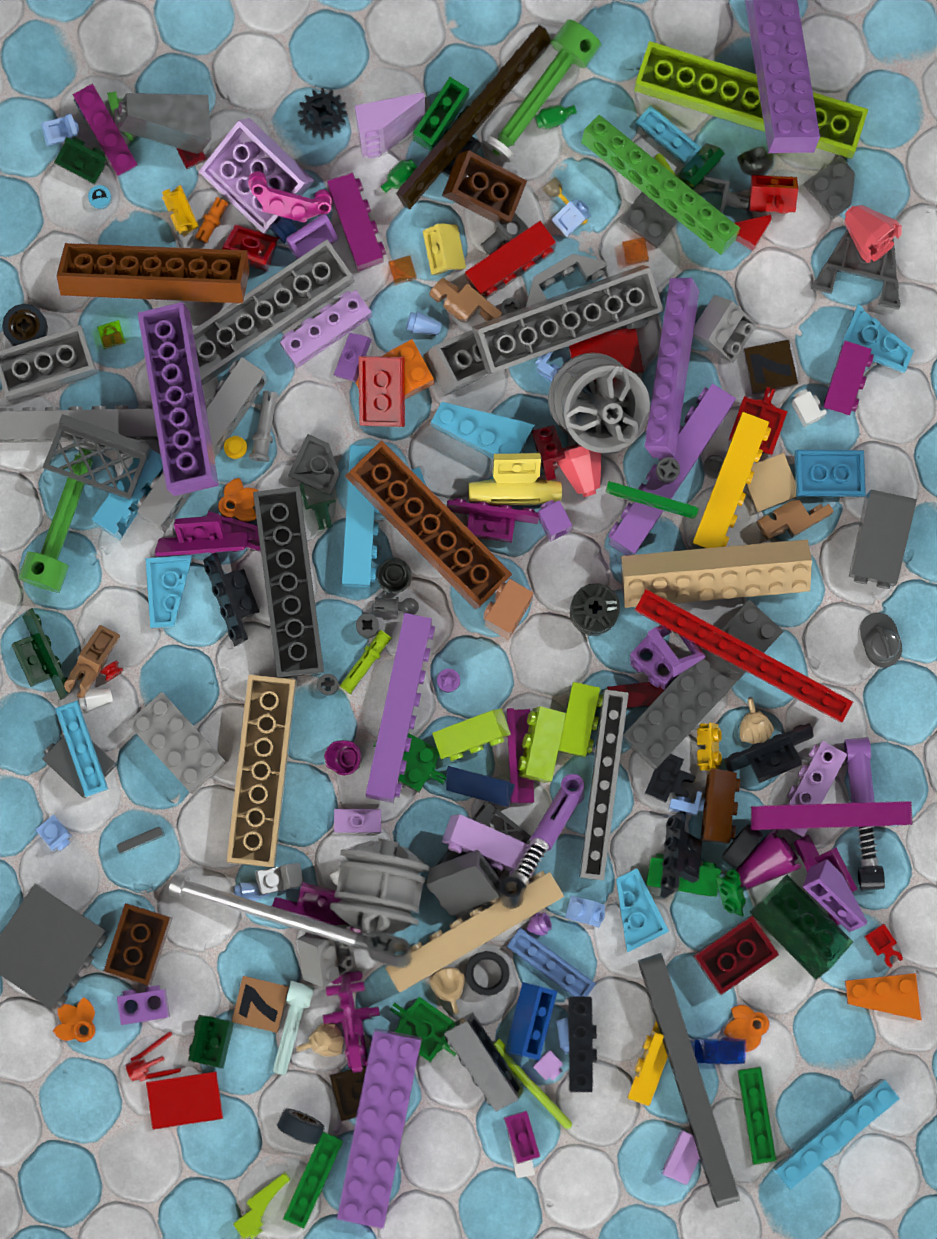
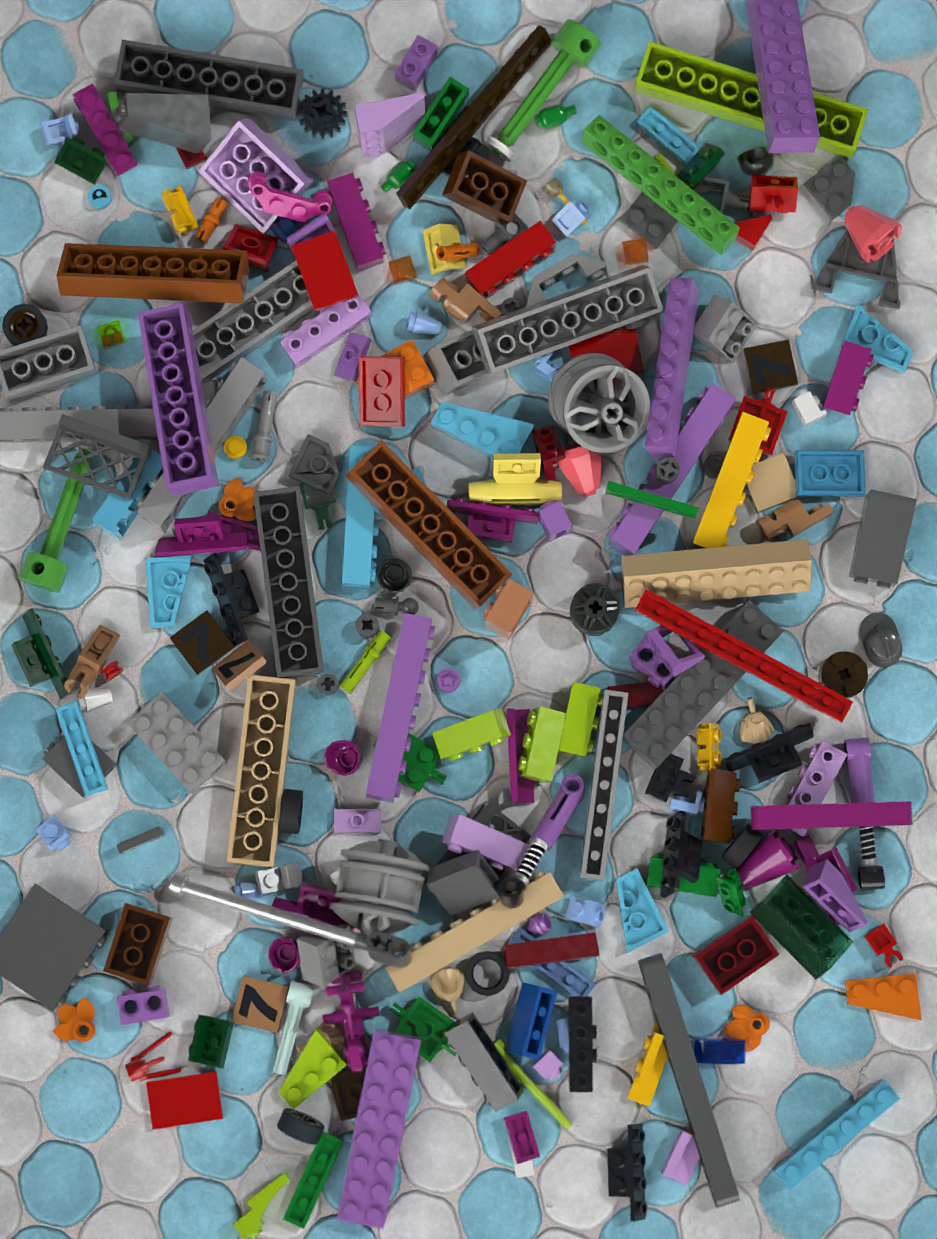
(202, 642): none -> dark brown tile
(226, 80): none -> dark grey brick
(239, 665): none -> medium nougat tile
(284, 954): none -> magenta hair
(291, 811): none -> black tyre
(312, 1070): none -> lime wing
(324, 271): none -> red tile
(416, 63): none -> medium lavender brick
(457, 251): none -> orange pin
(479, 786): dark blue slope -> none
(551, 950): none -> dark red tile
(627, 1172): none -> black bracket
(756, 1115): green tile -> none
(855, 670): none -> dark brown brick

